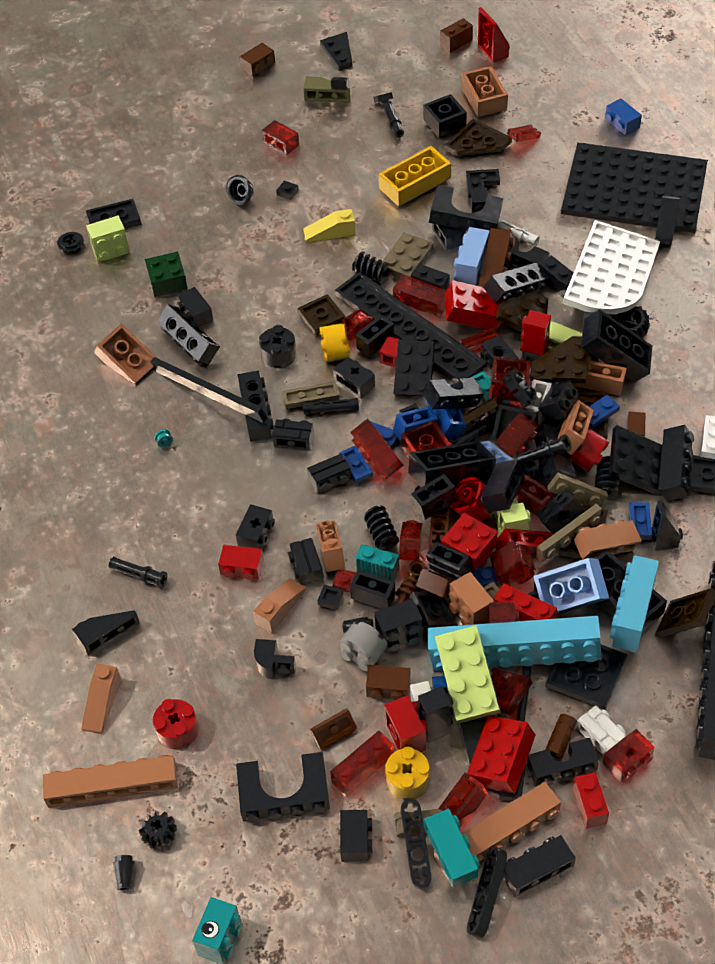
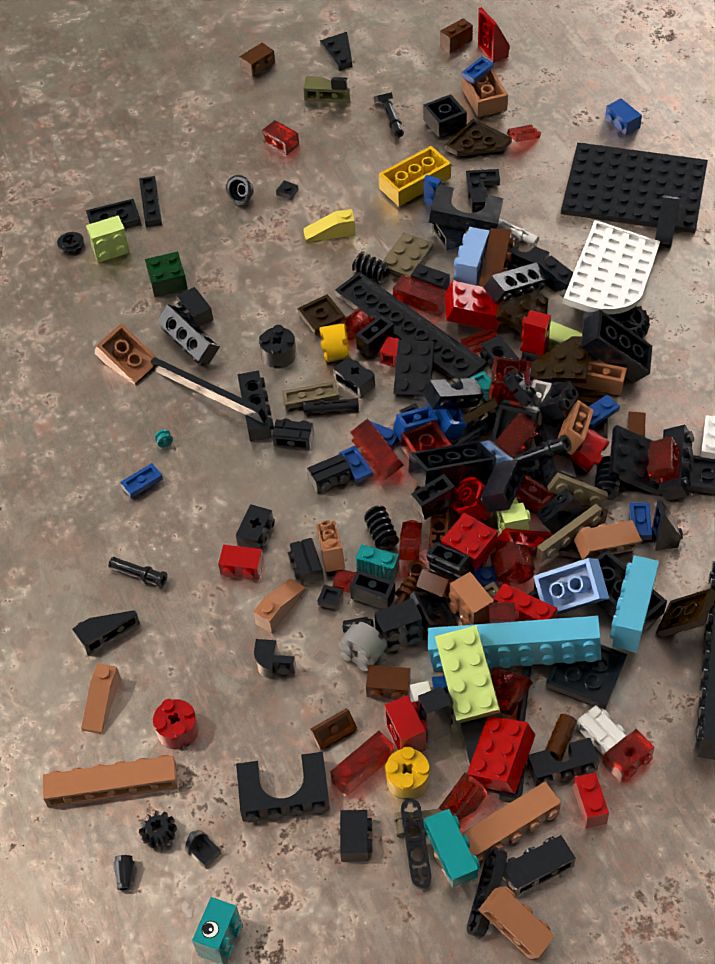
(141, 480): none -> blue plate
(150, 201): none -> black tile
(201, 848): none -> black tile
(430, 185): none -> blue plate
(477, 70): none -> blue plate
(517, 922): none -> nougat brick
(663, 460): none -> clear red brick

